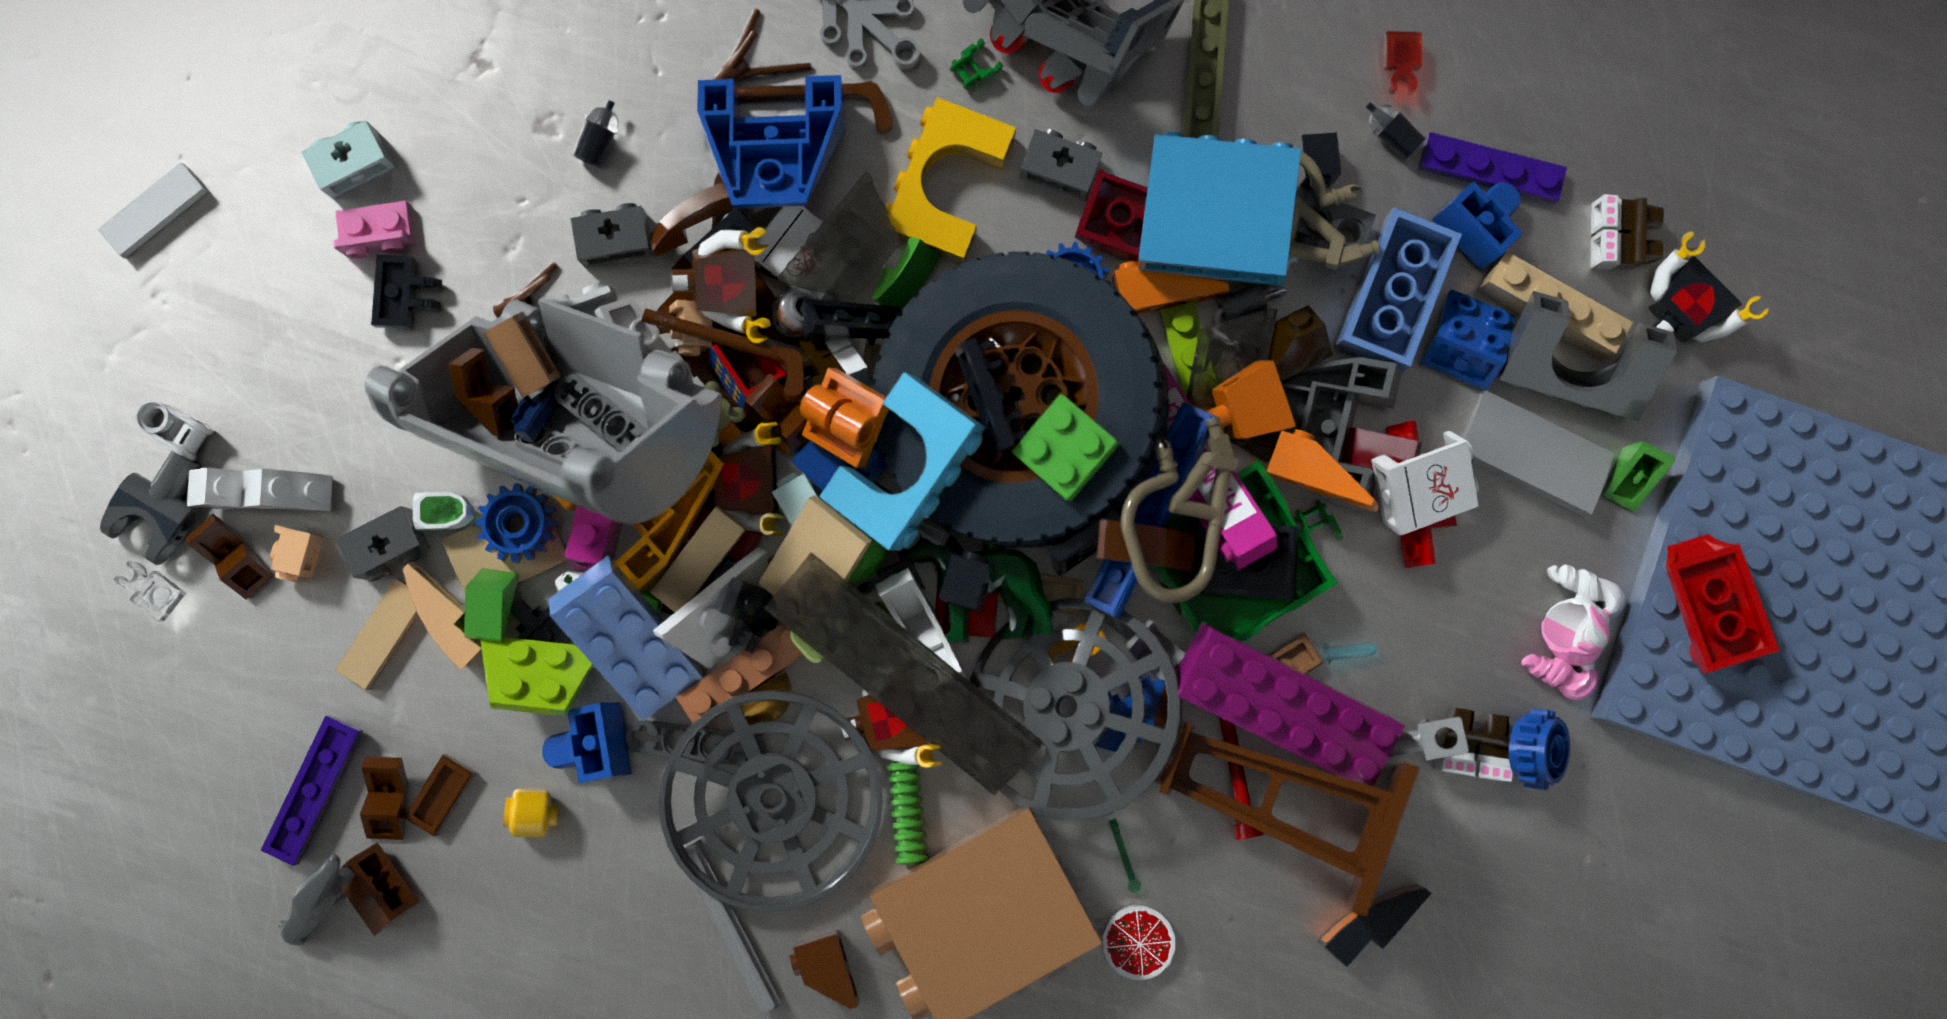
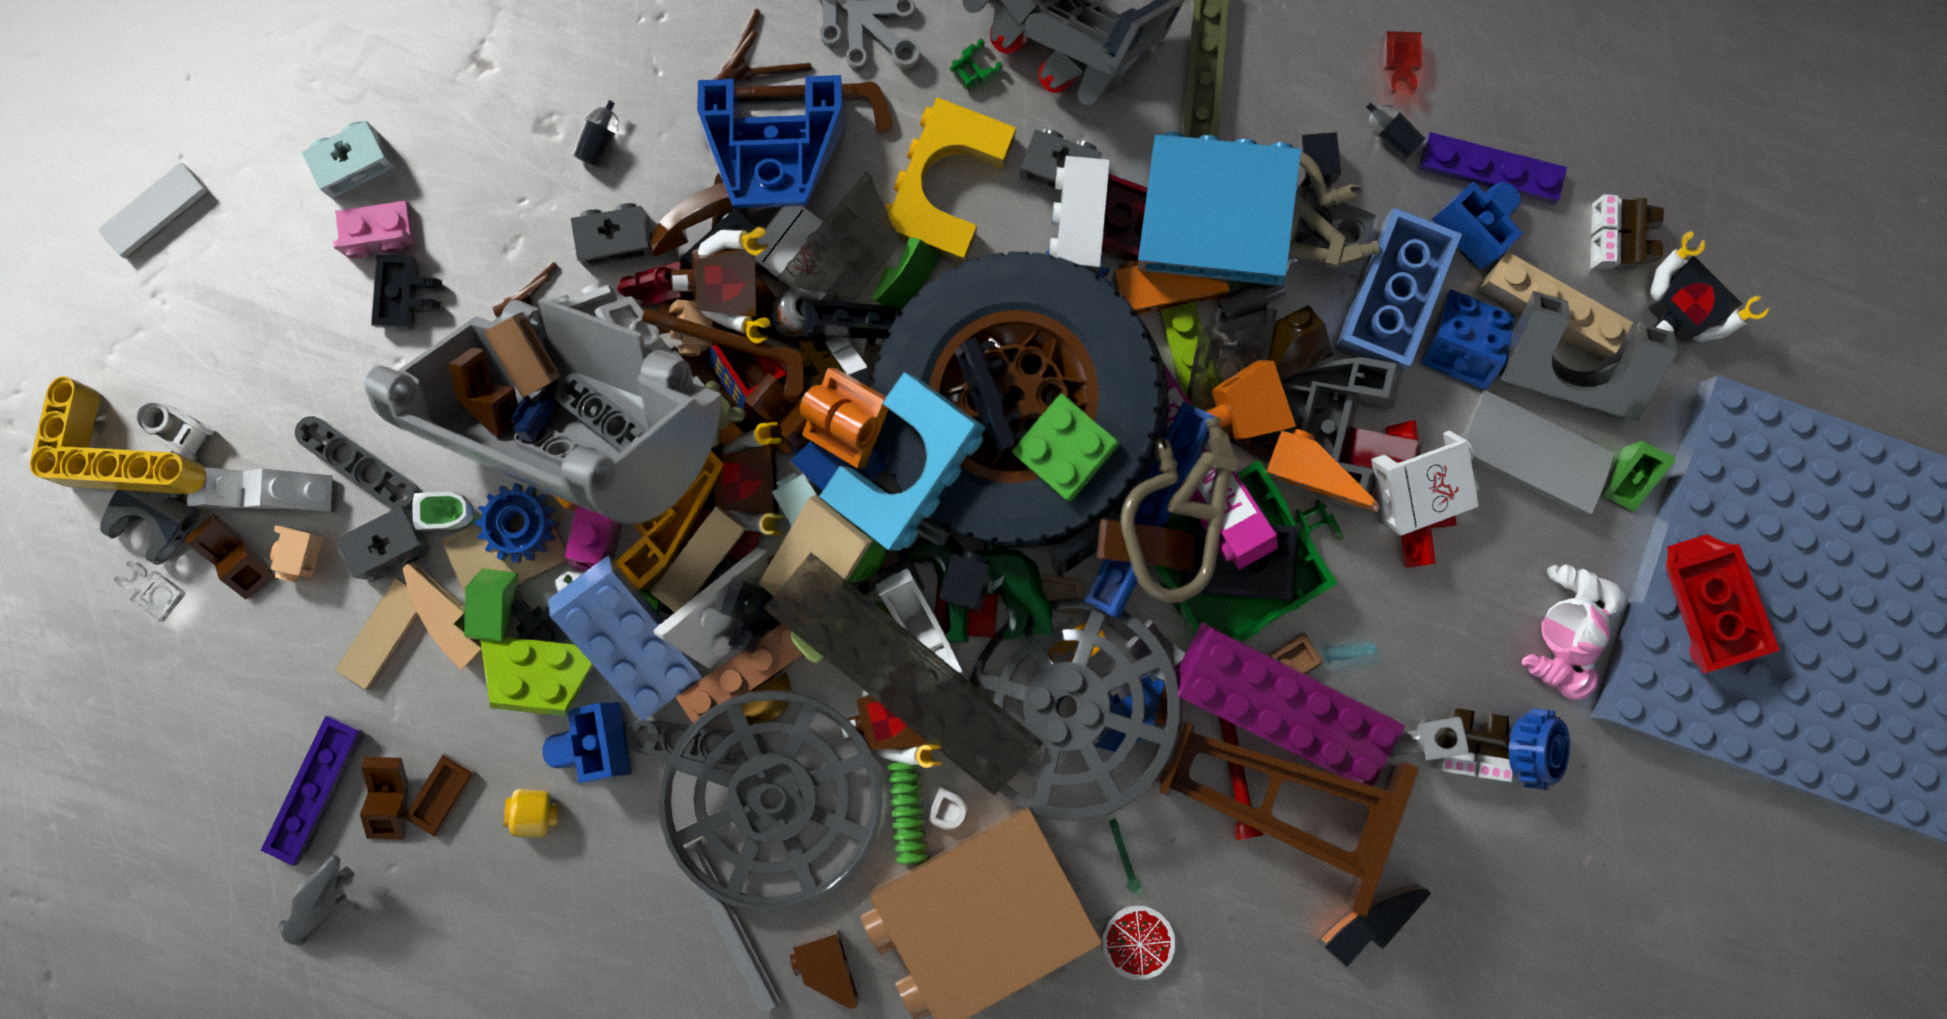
(64, 454): none -> yellow beam
(356, 464): none -> dark grey beam
(377, 889): reddish brown brick -> none
(650, 285): none -> dark red hinge
(948, 810): none -> white tile
(1080, 211): none -> white brick

